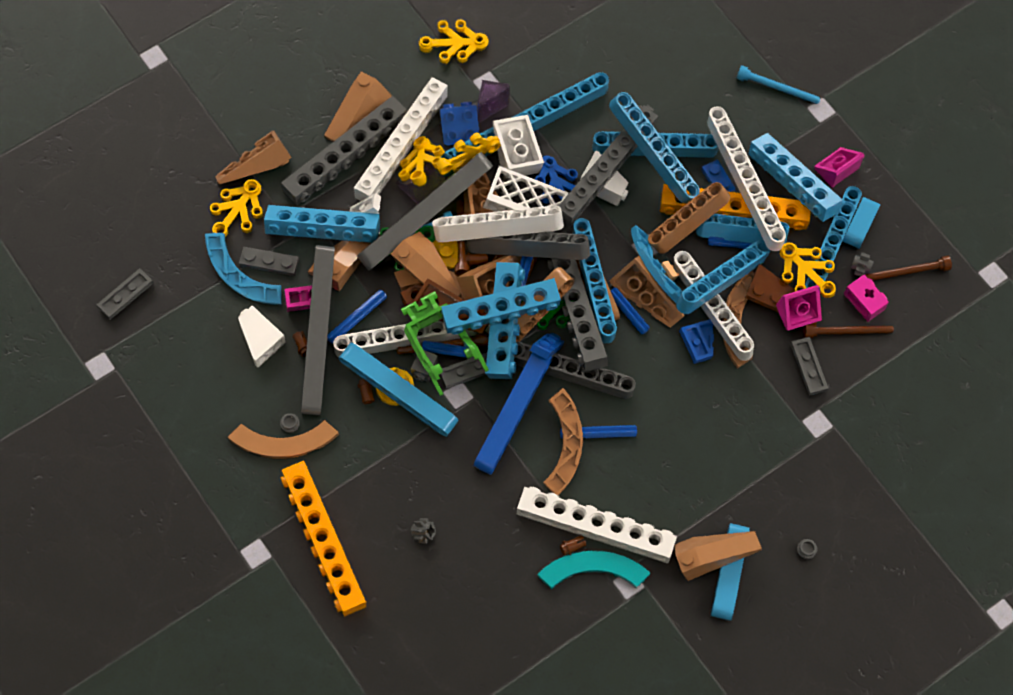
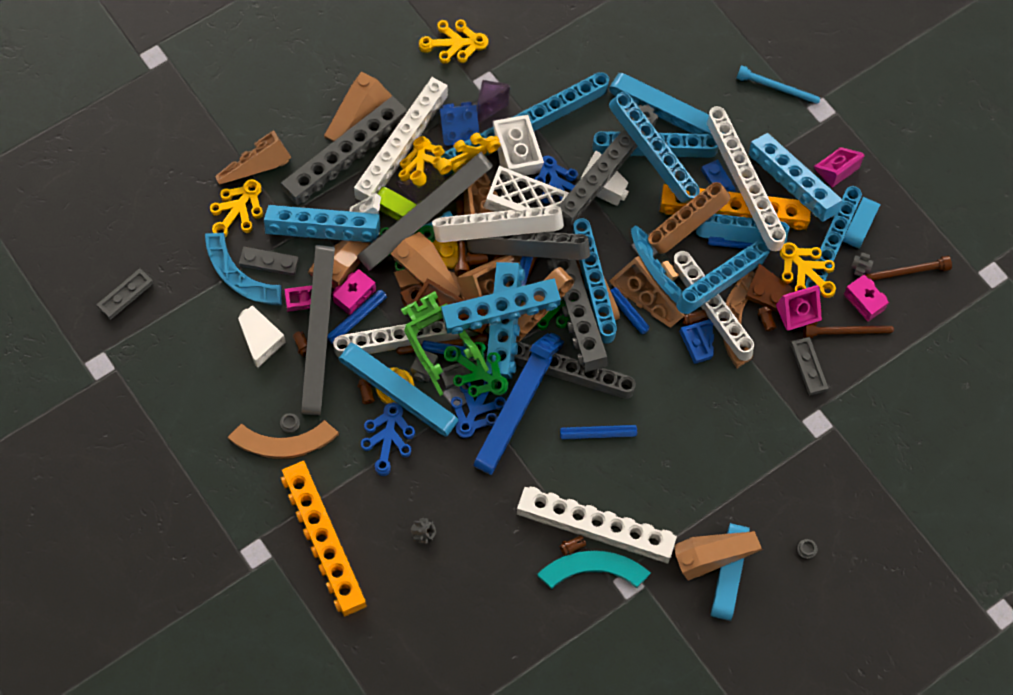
(353, 300): none -> dark pink brick
(388, 435): none -> blue plant
(394, 204): none -> lime beam
(475, 408): none -> blue plant
(478, 371): none -> green plant
(572, 442): medium nougat tile -> none
(663, 104): none -> dark azure beam
(694, 317): none -> reddish brown pin
(767, 319): none -> reddish brown pin

